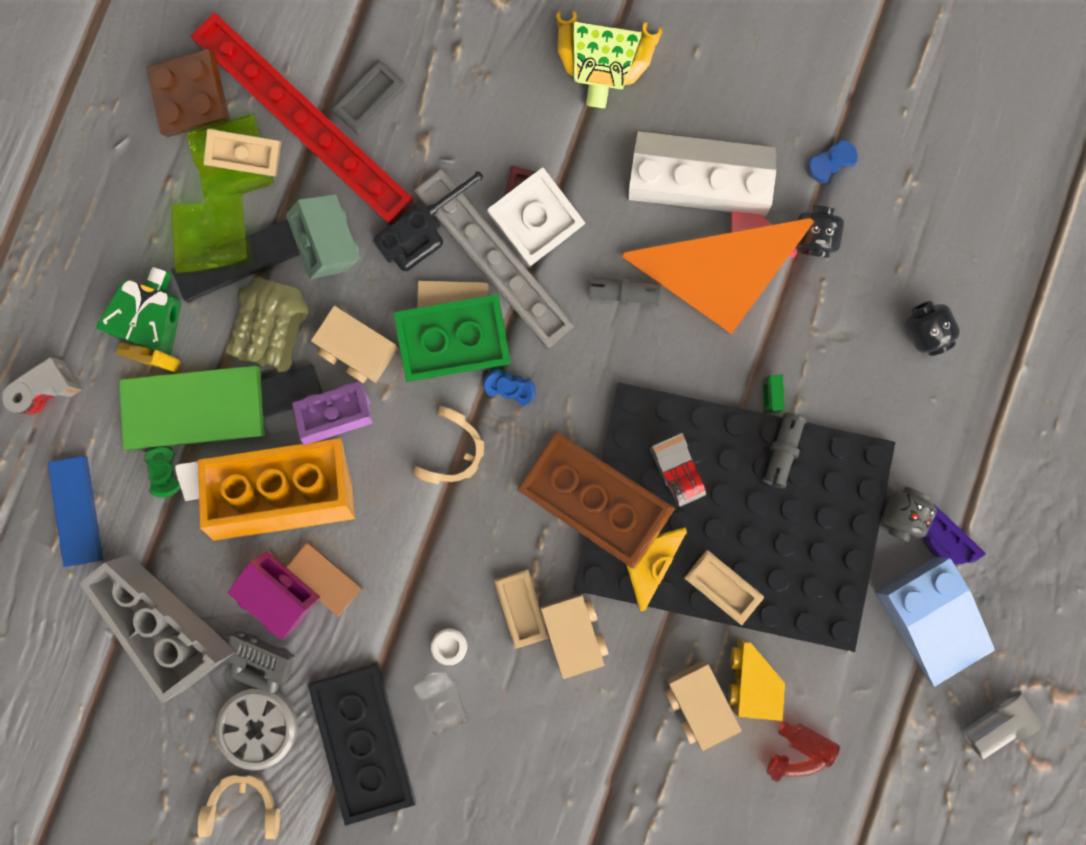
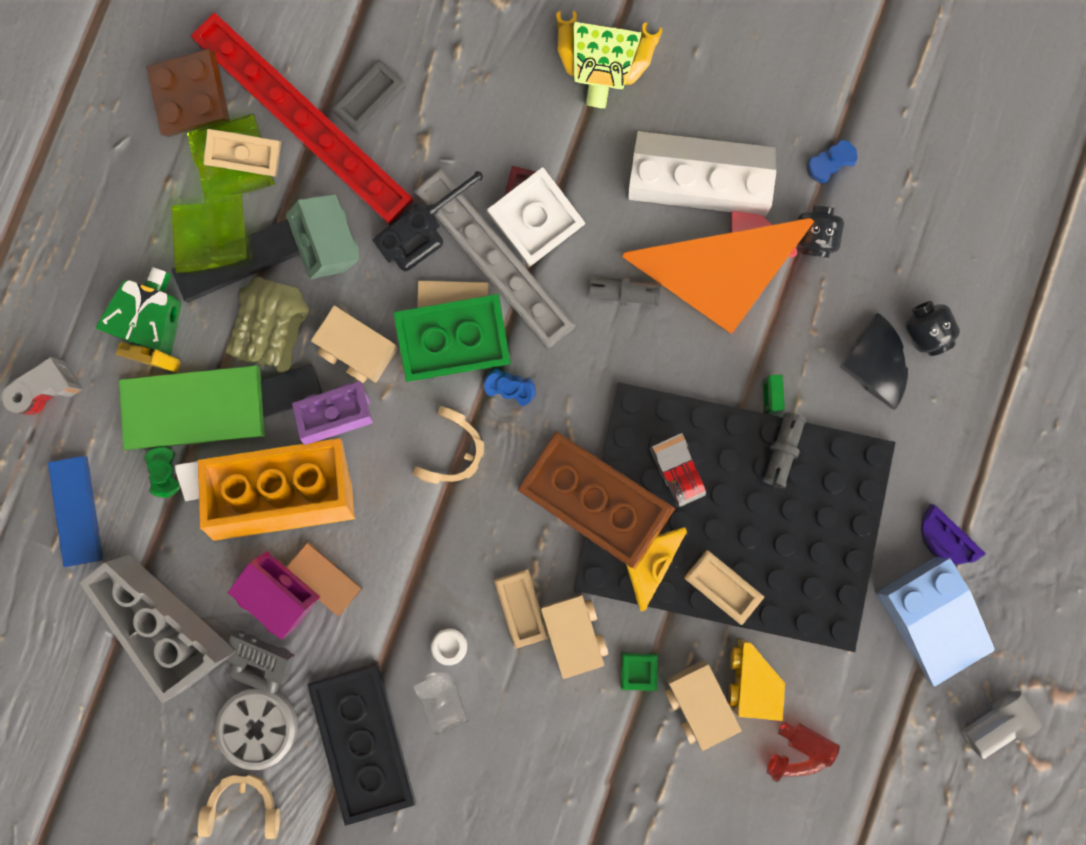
(639, 671): none -> green tile
(879, 362): none -> black brick
(909, 514): dark grey head -> none

